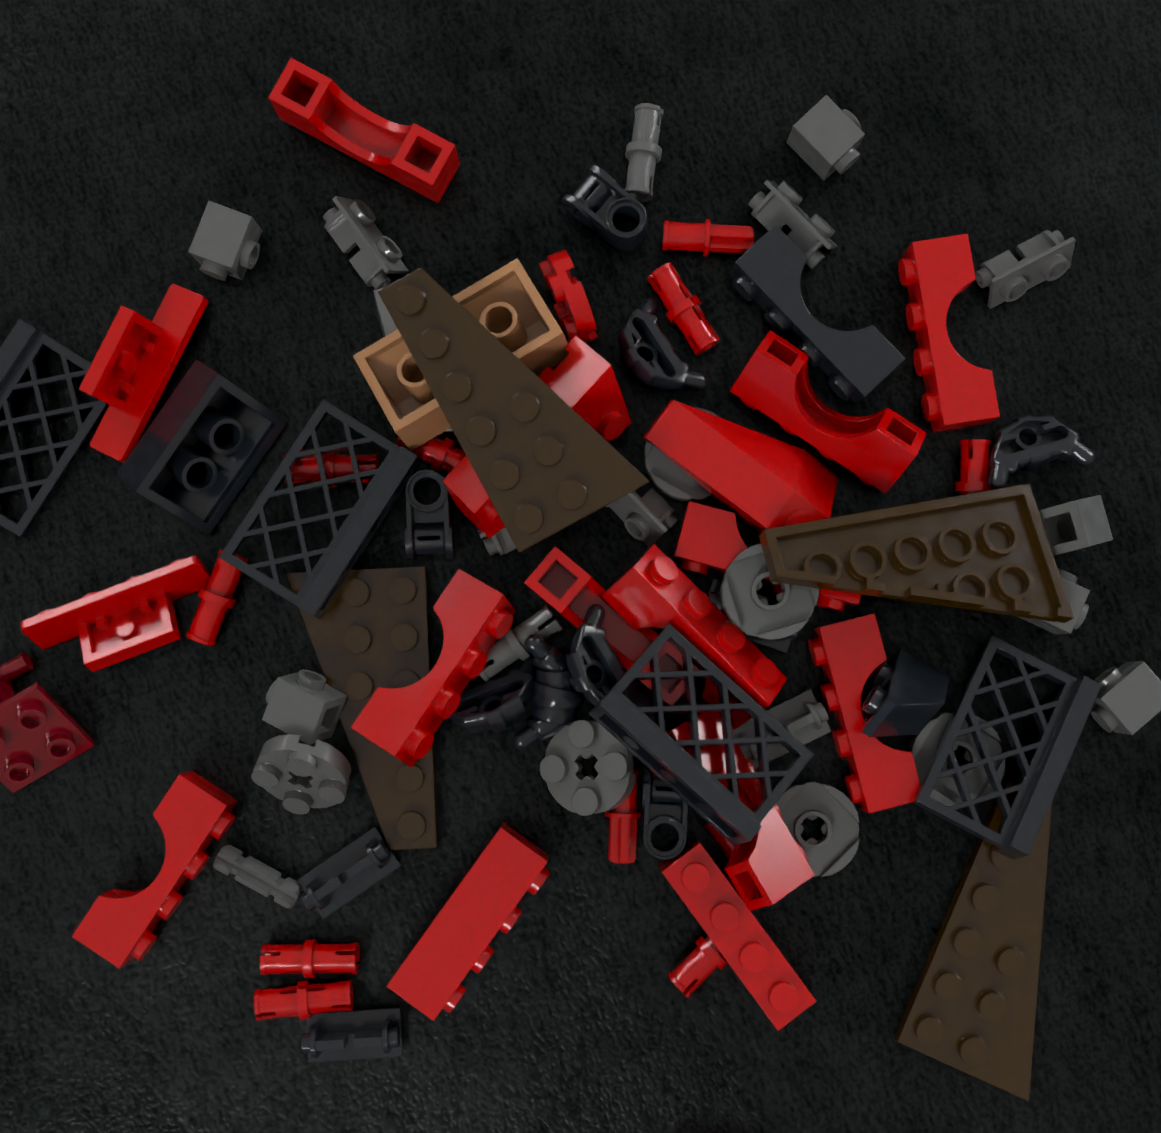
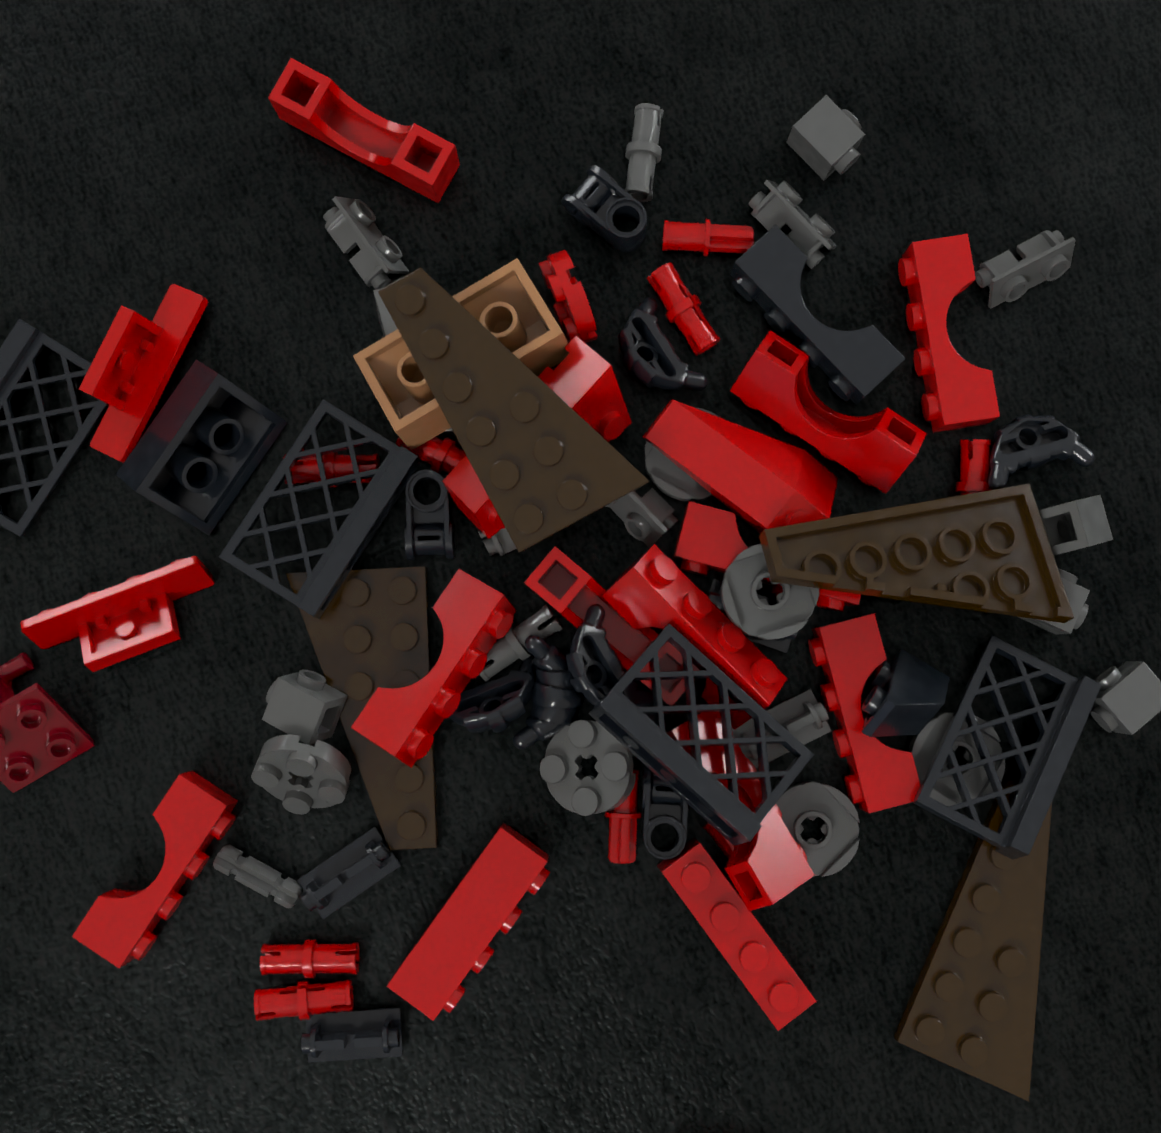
(215, 601): red pin -> none
(226, 242): dark grey brick -> none
(697, 966): red pin -> none

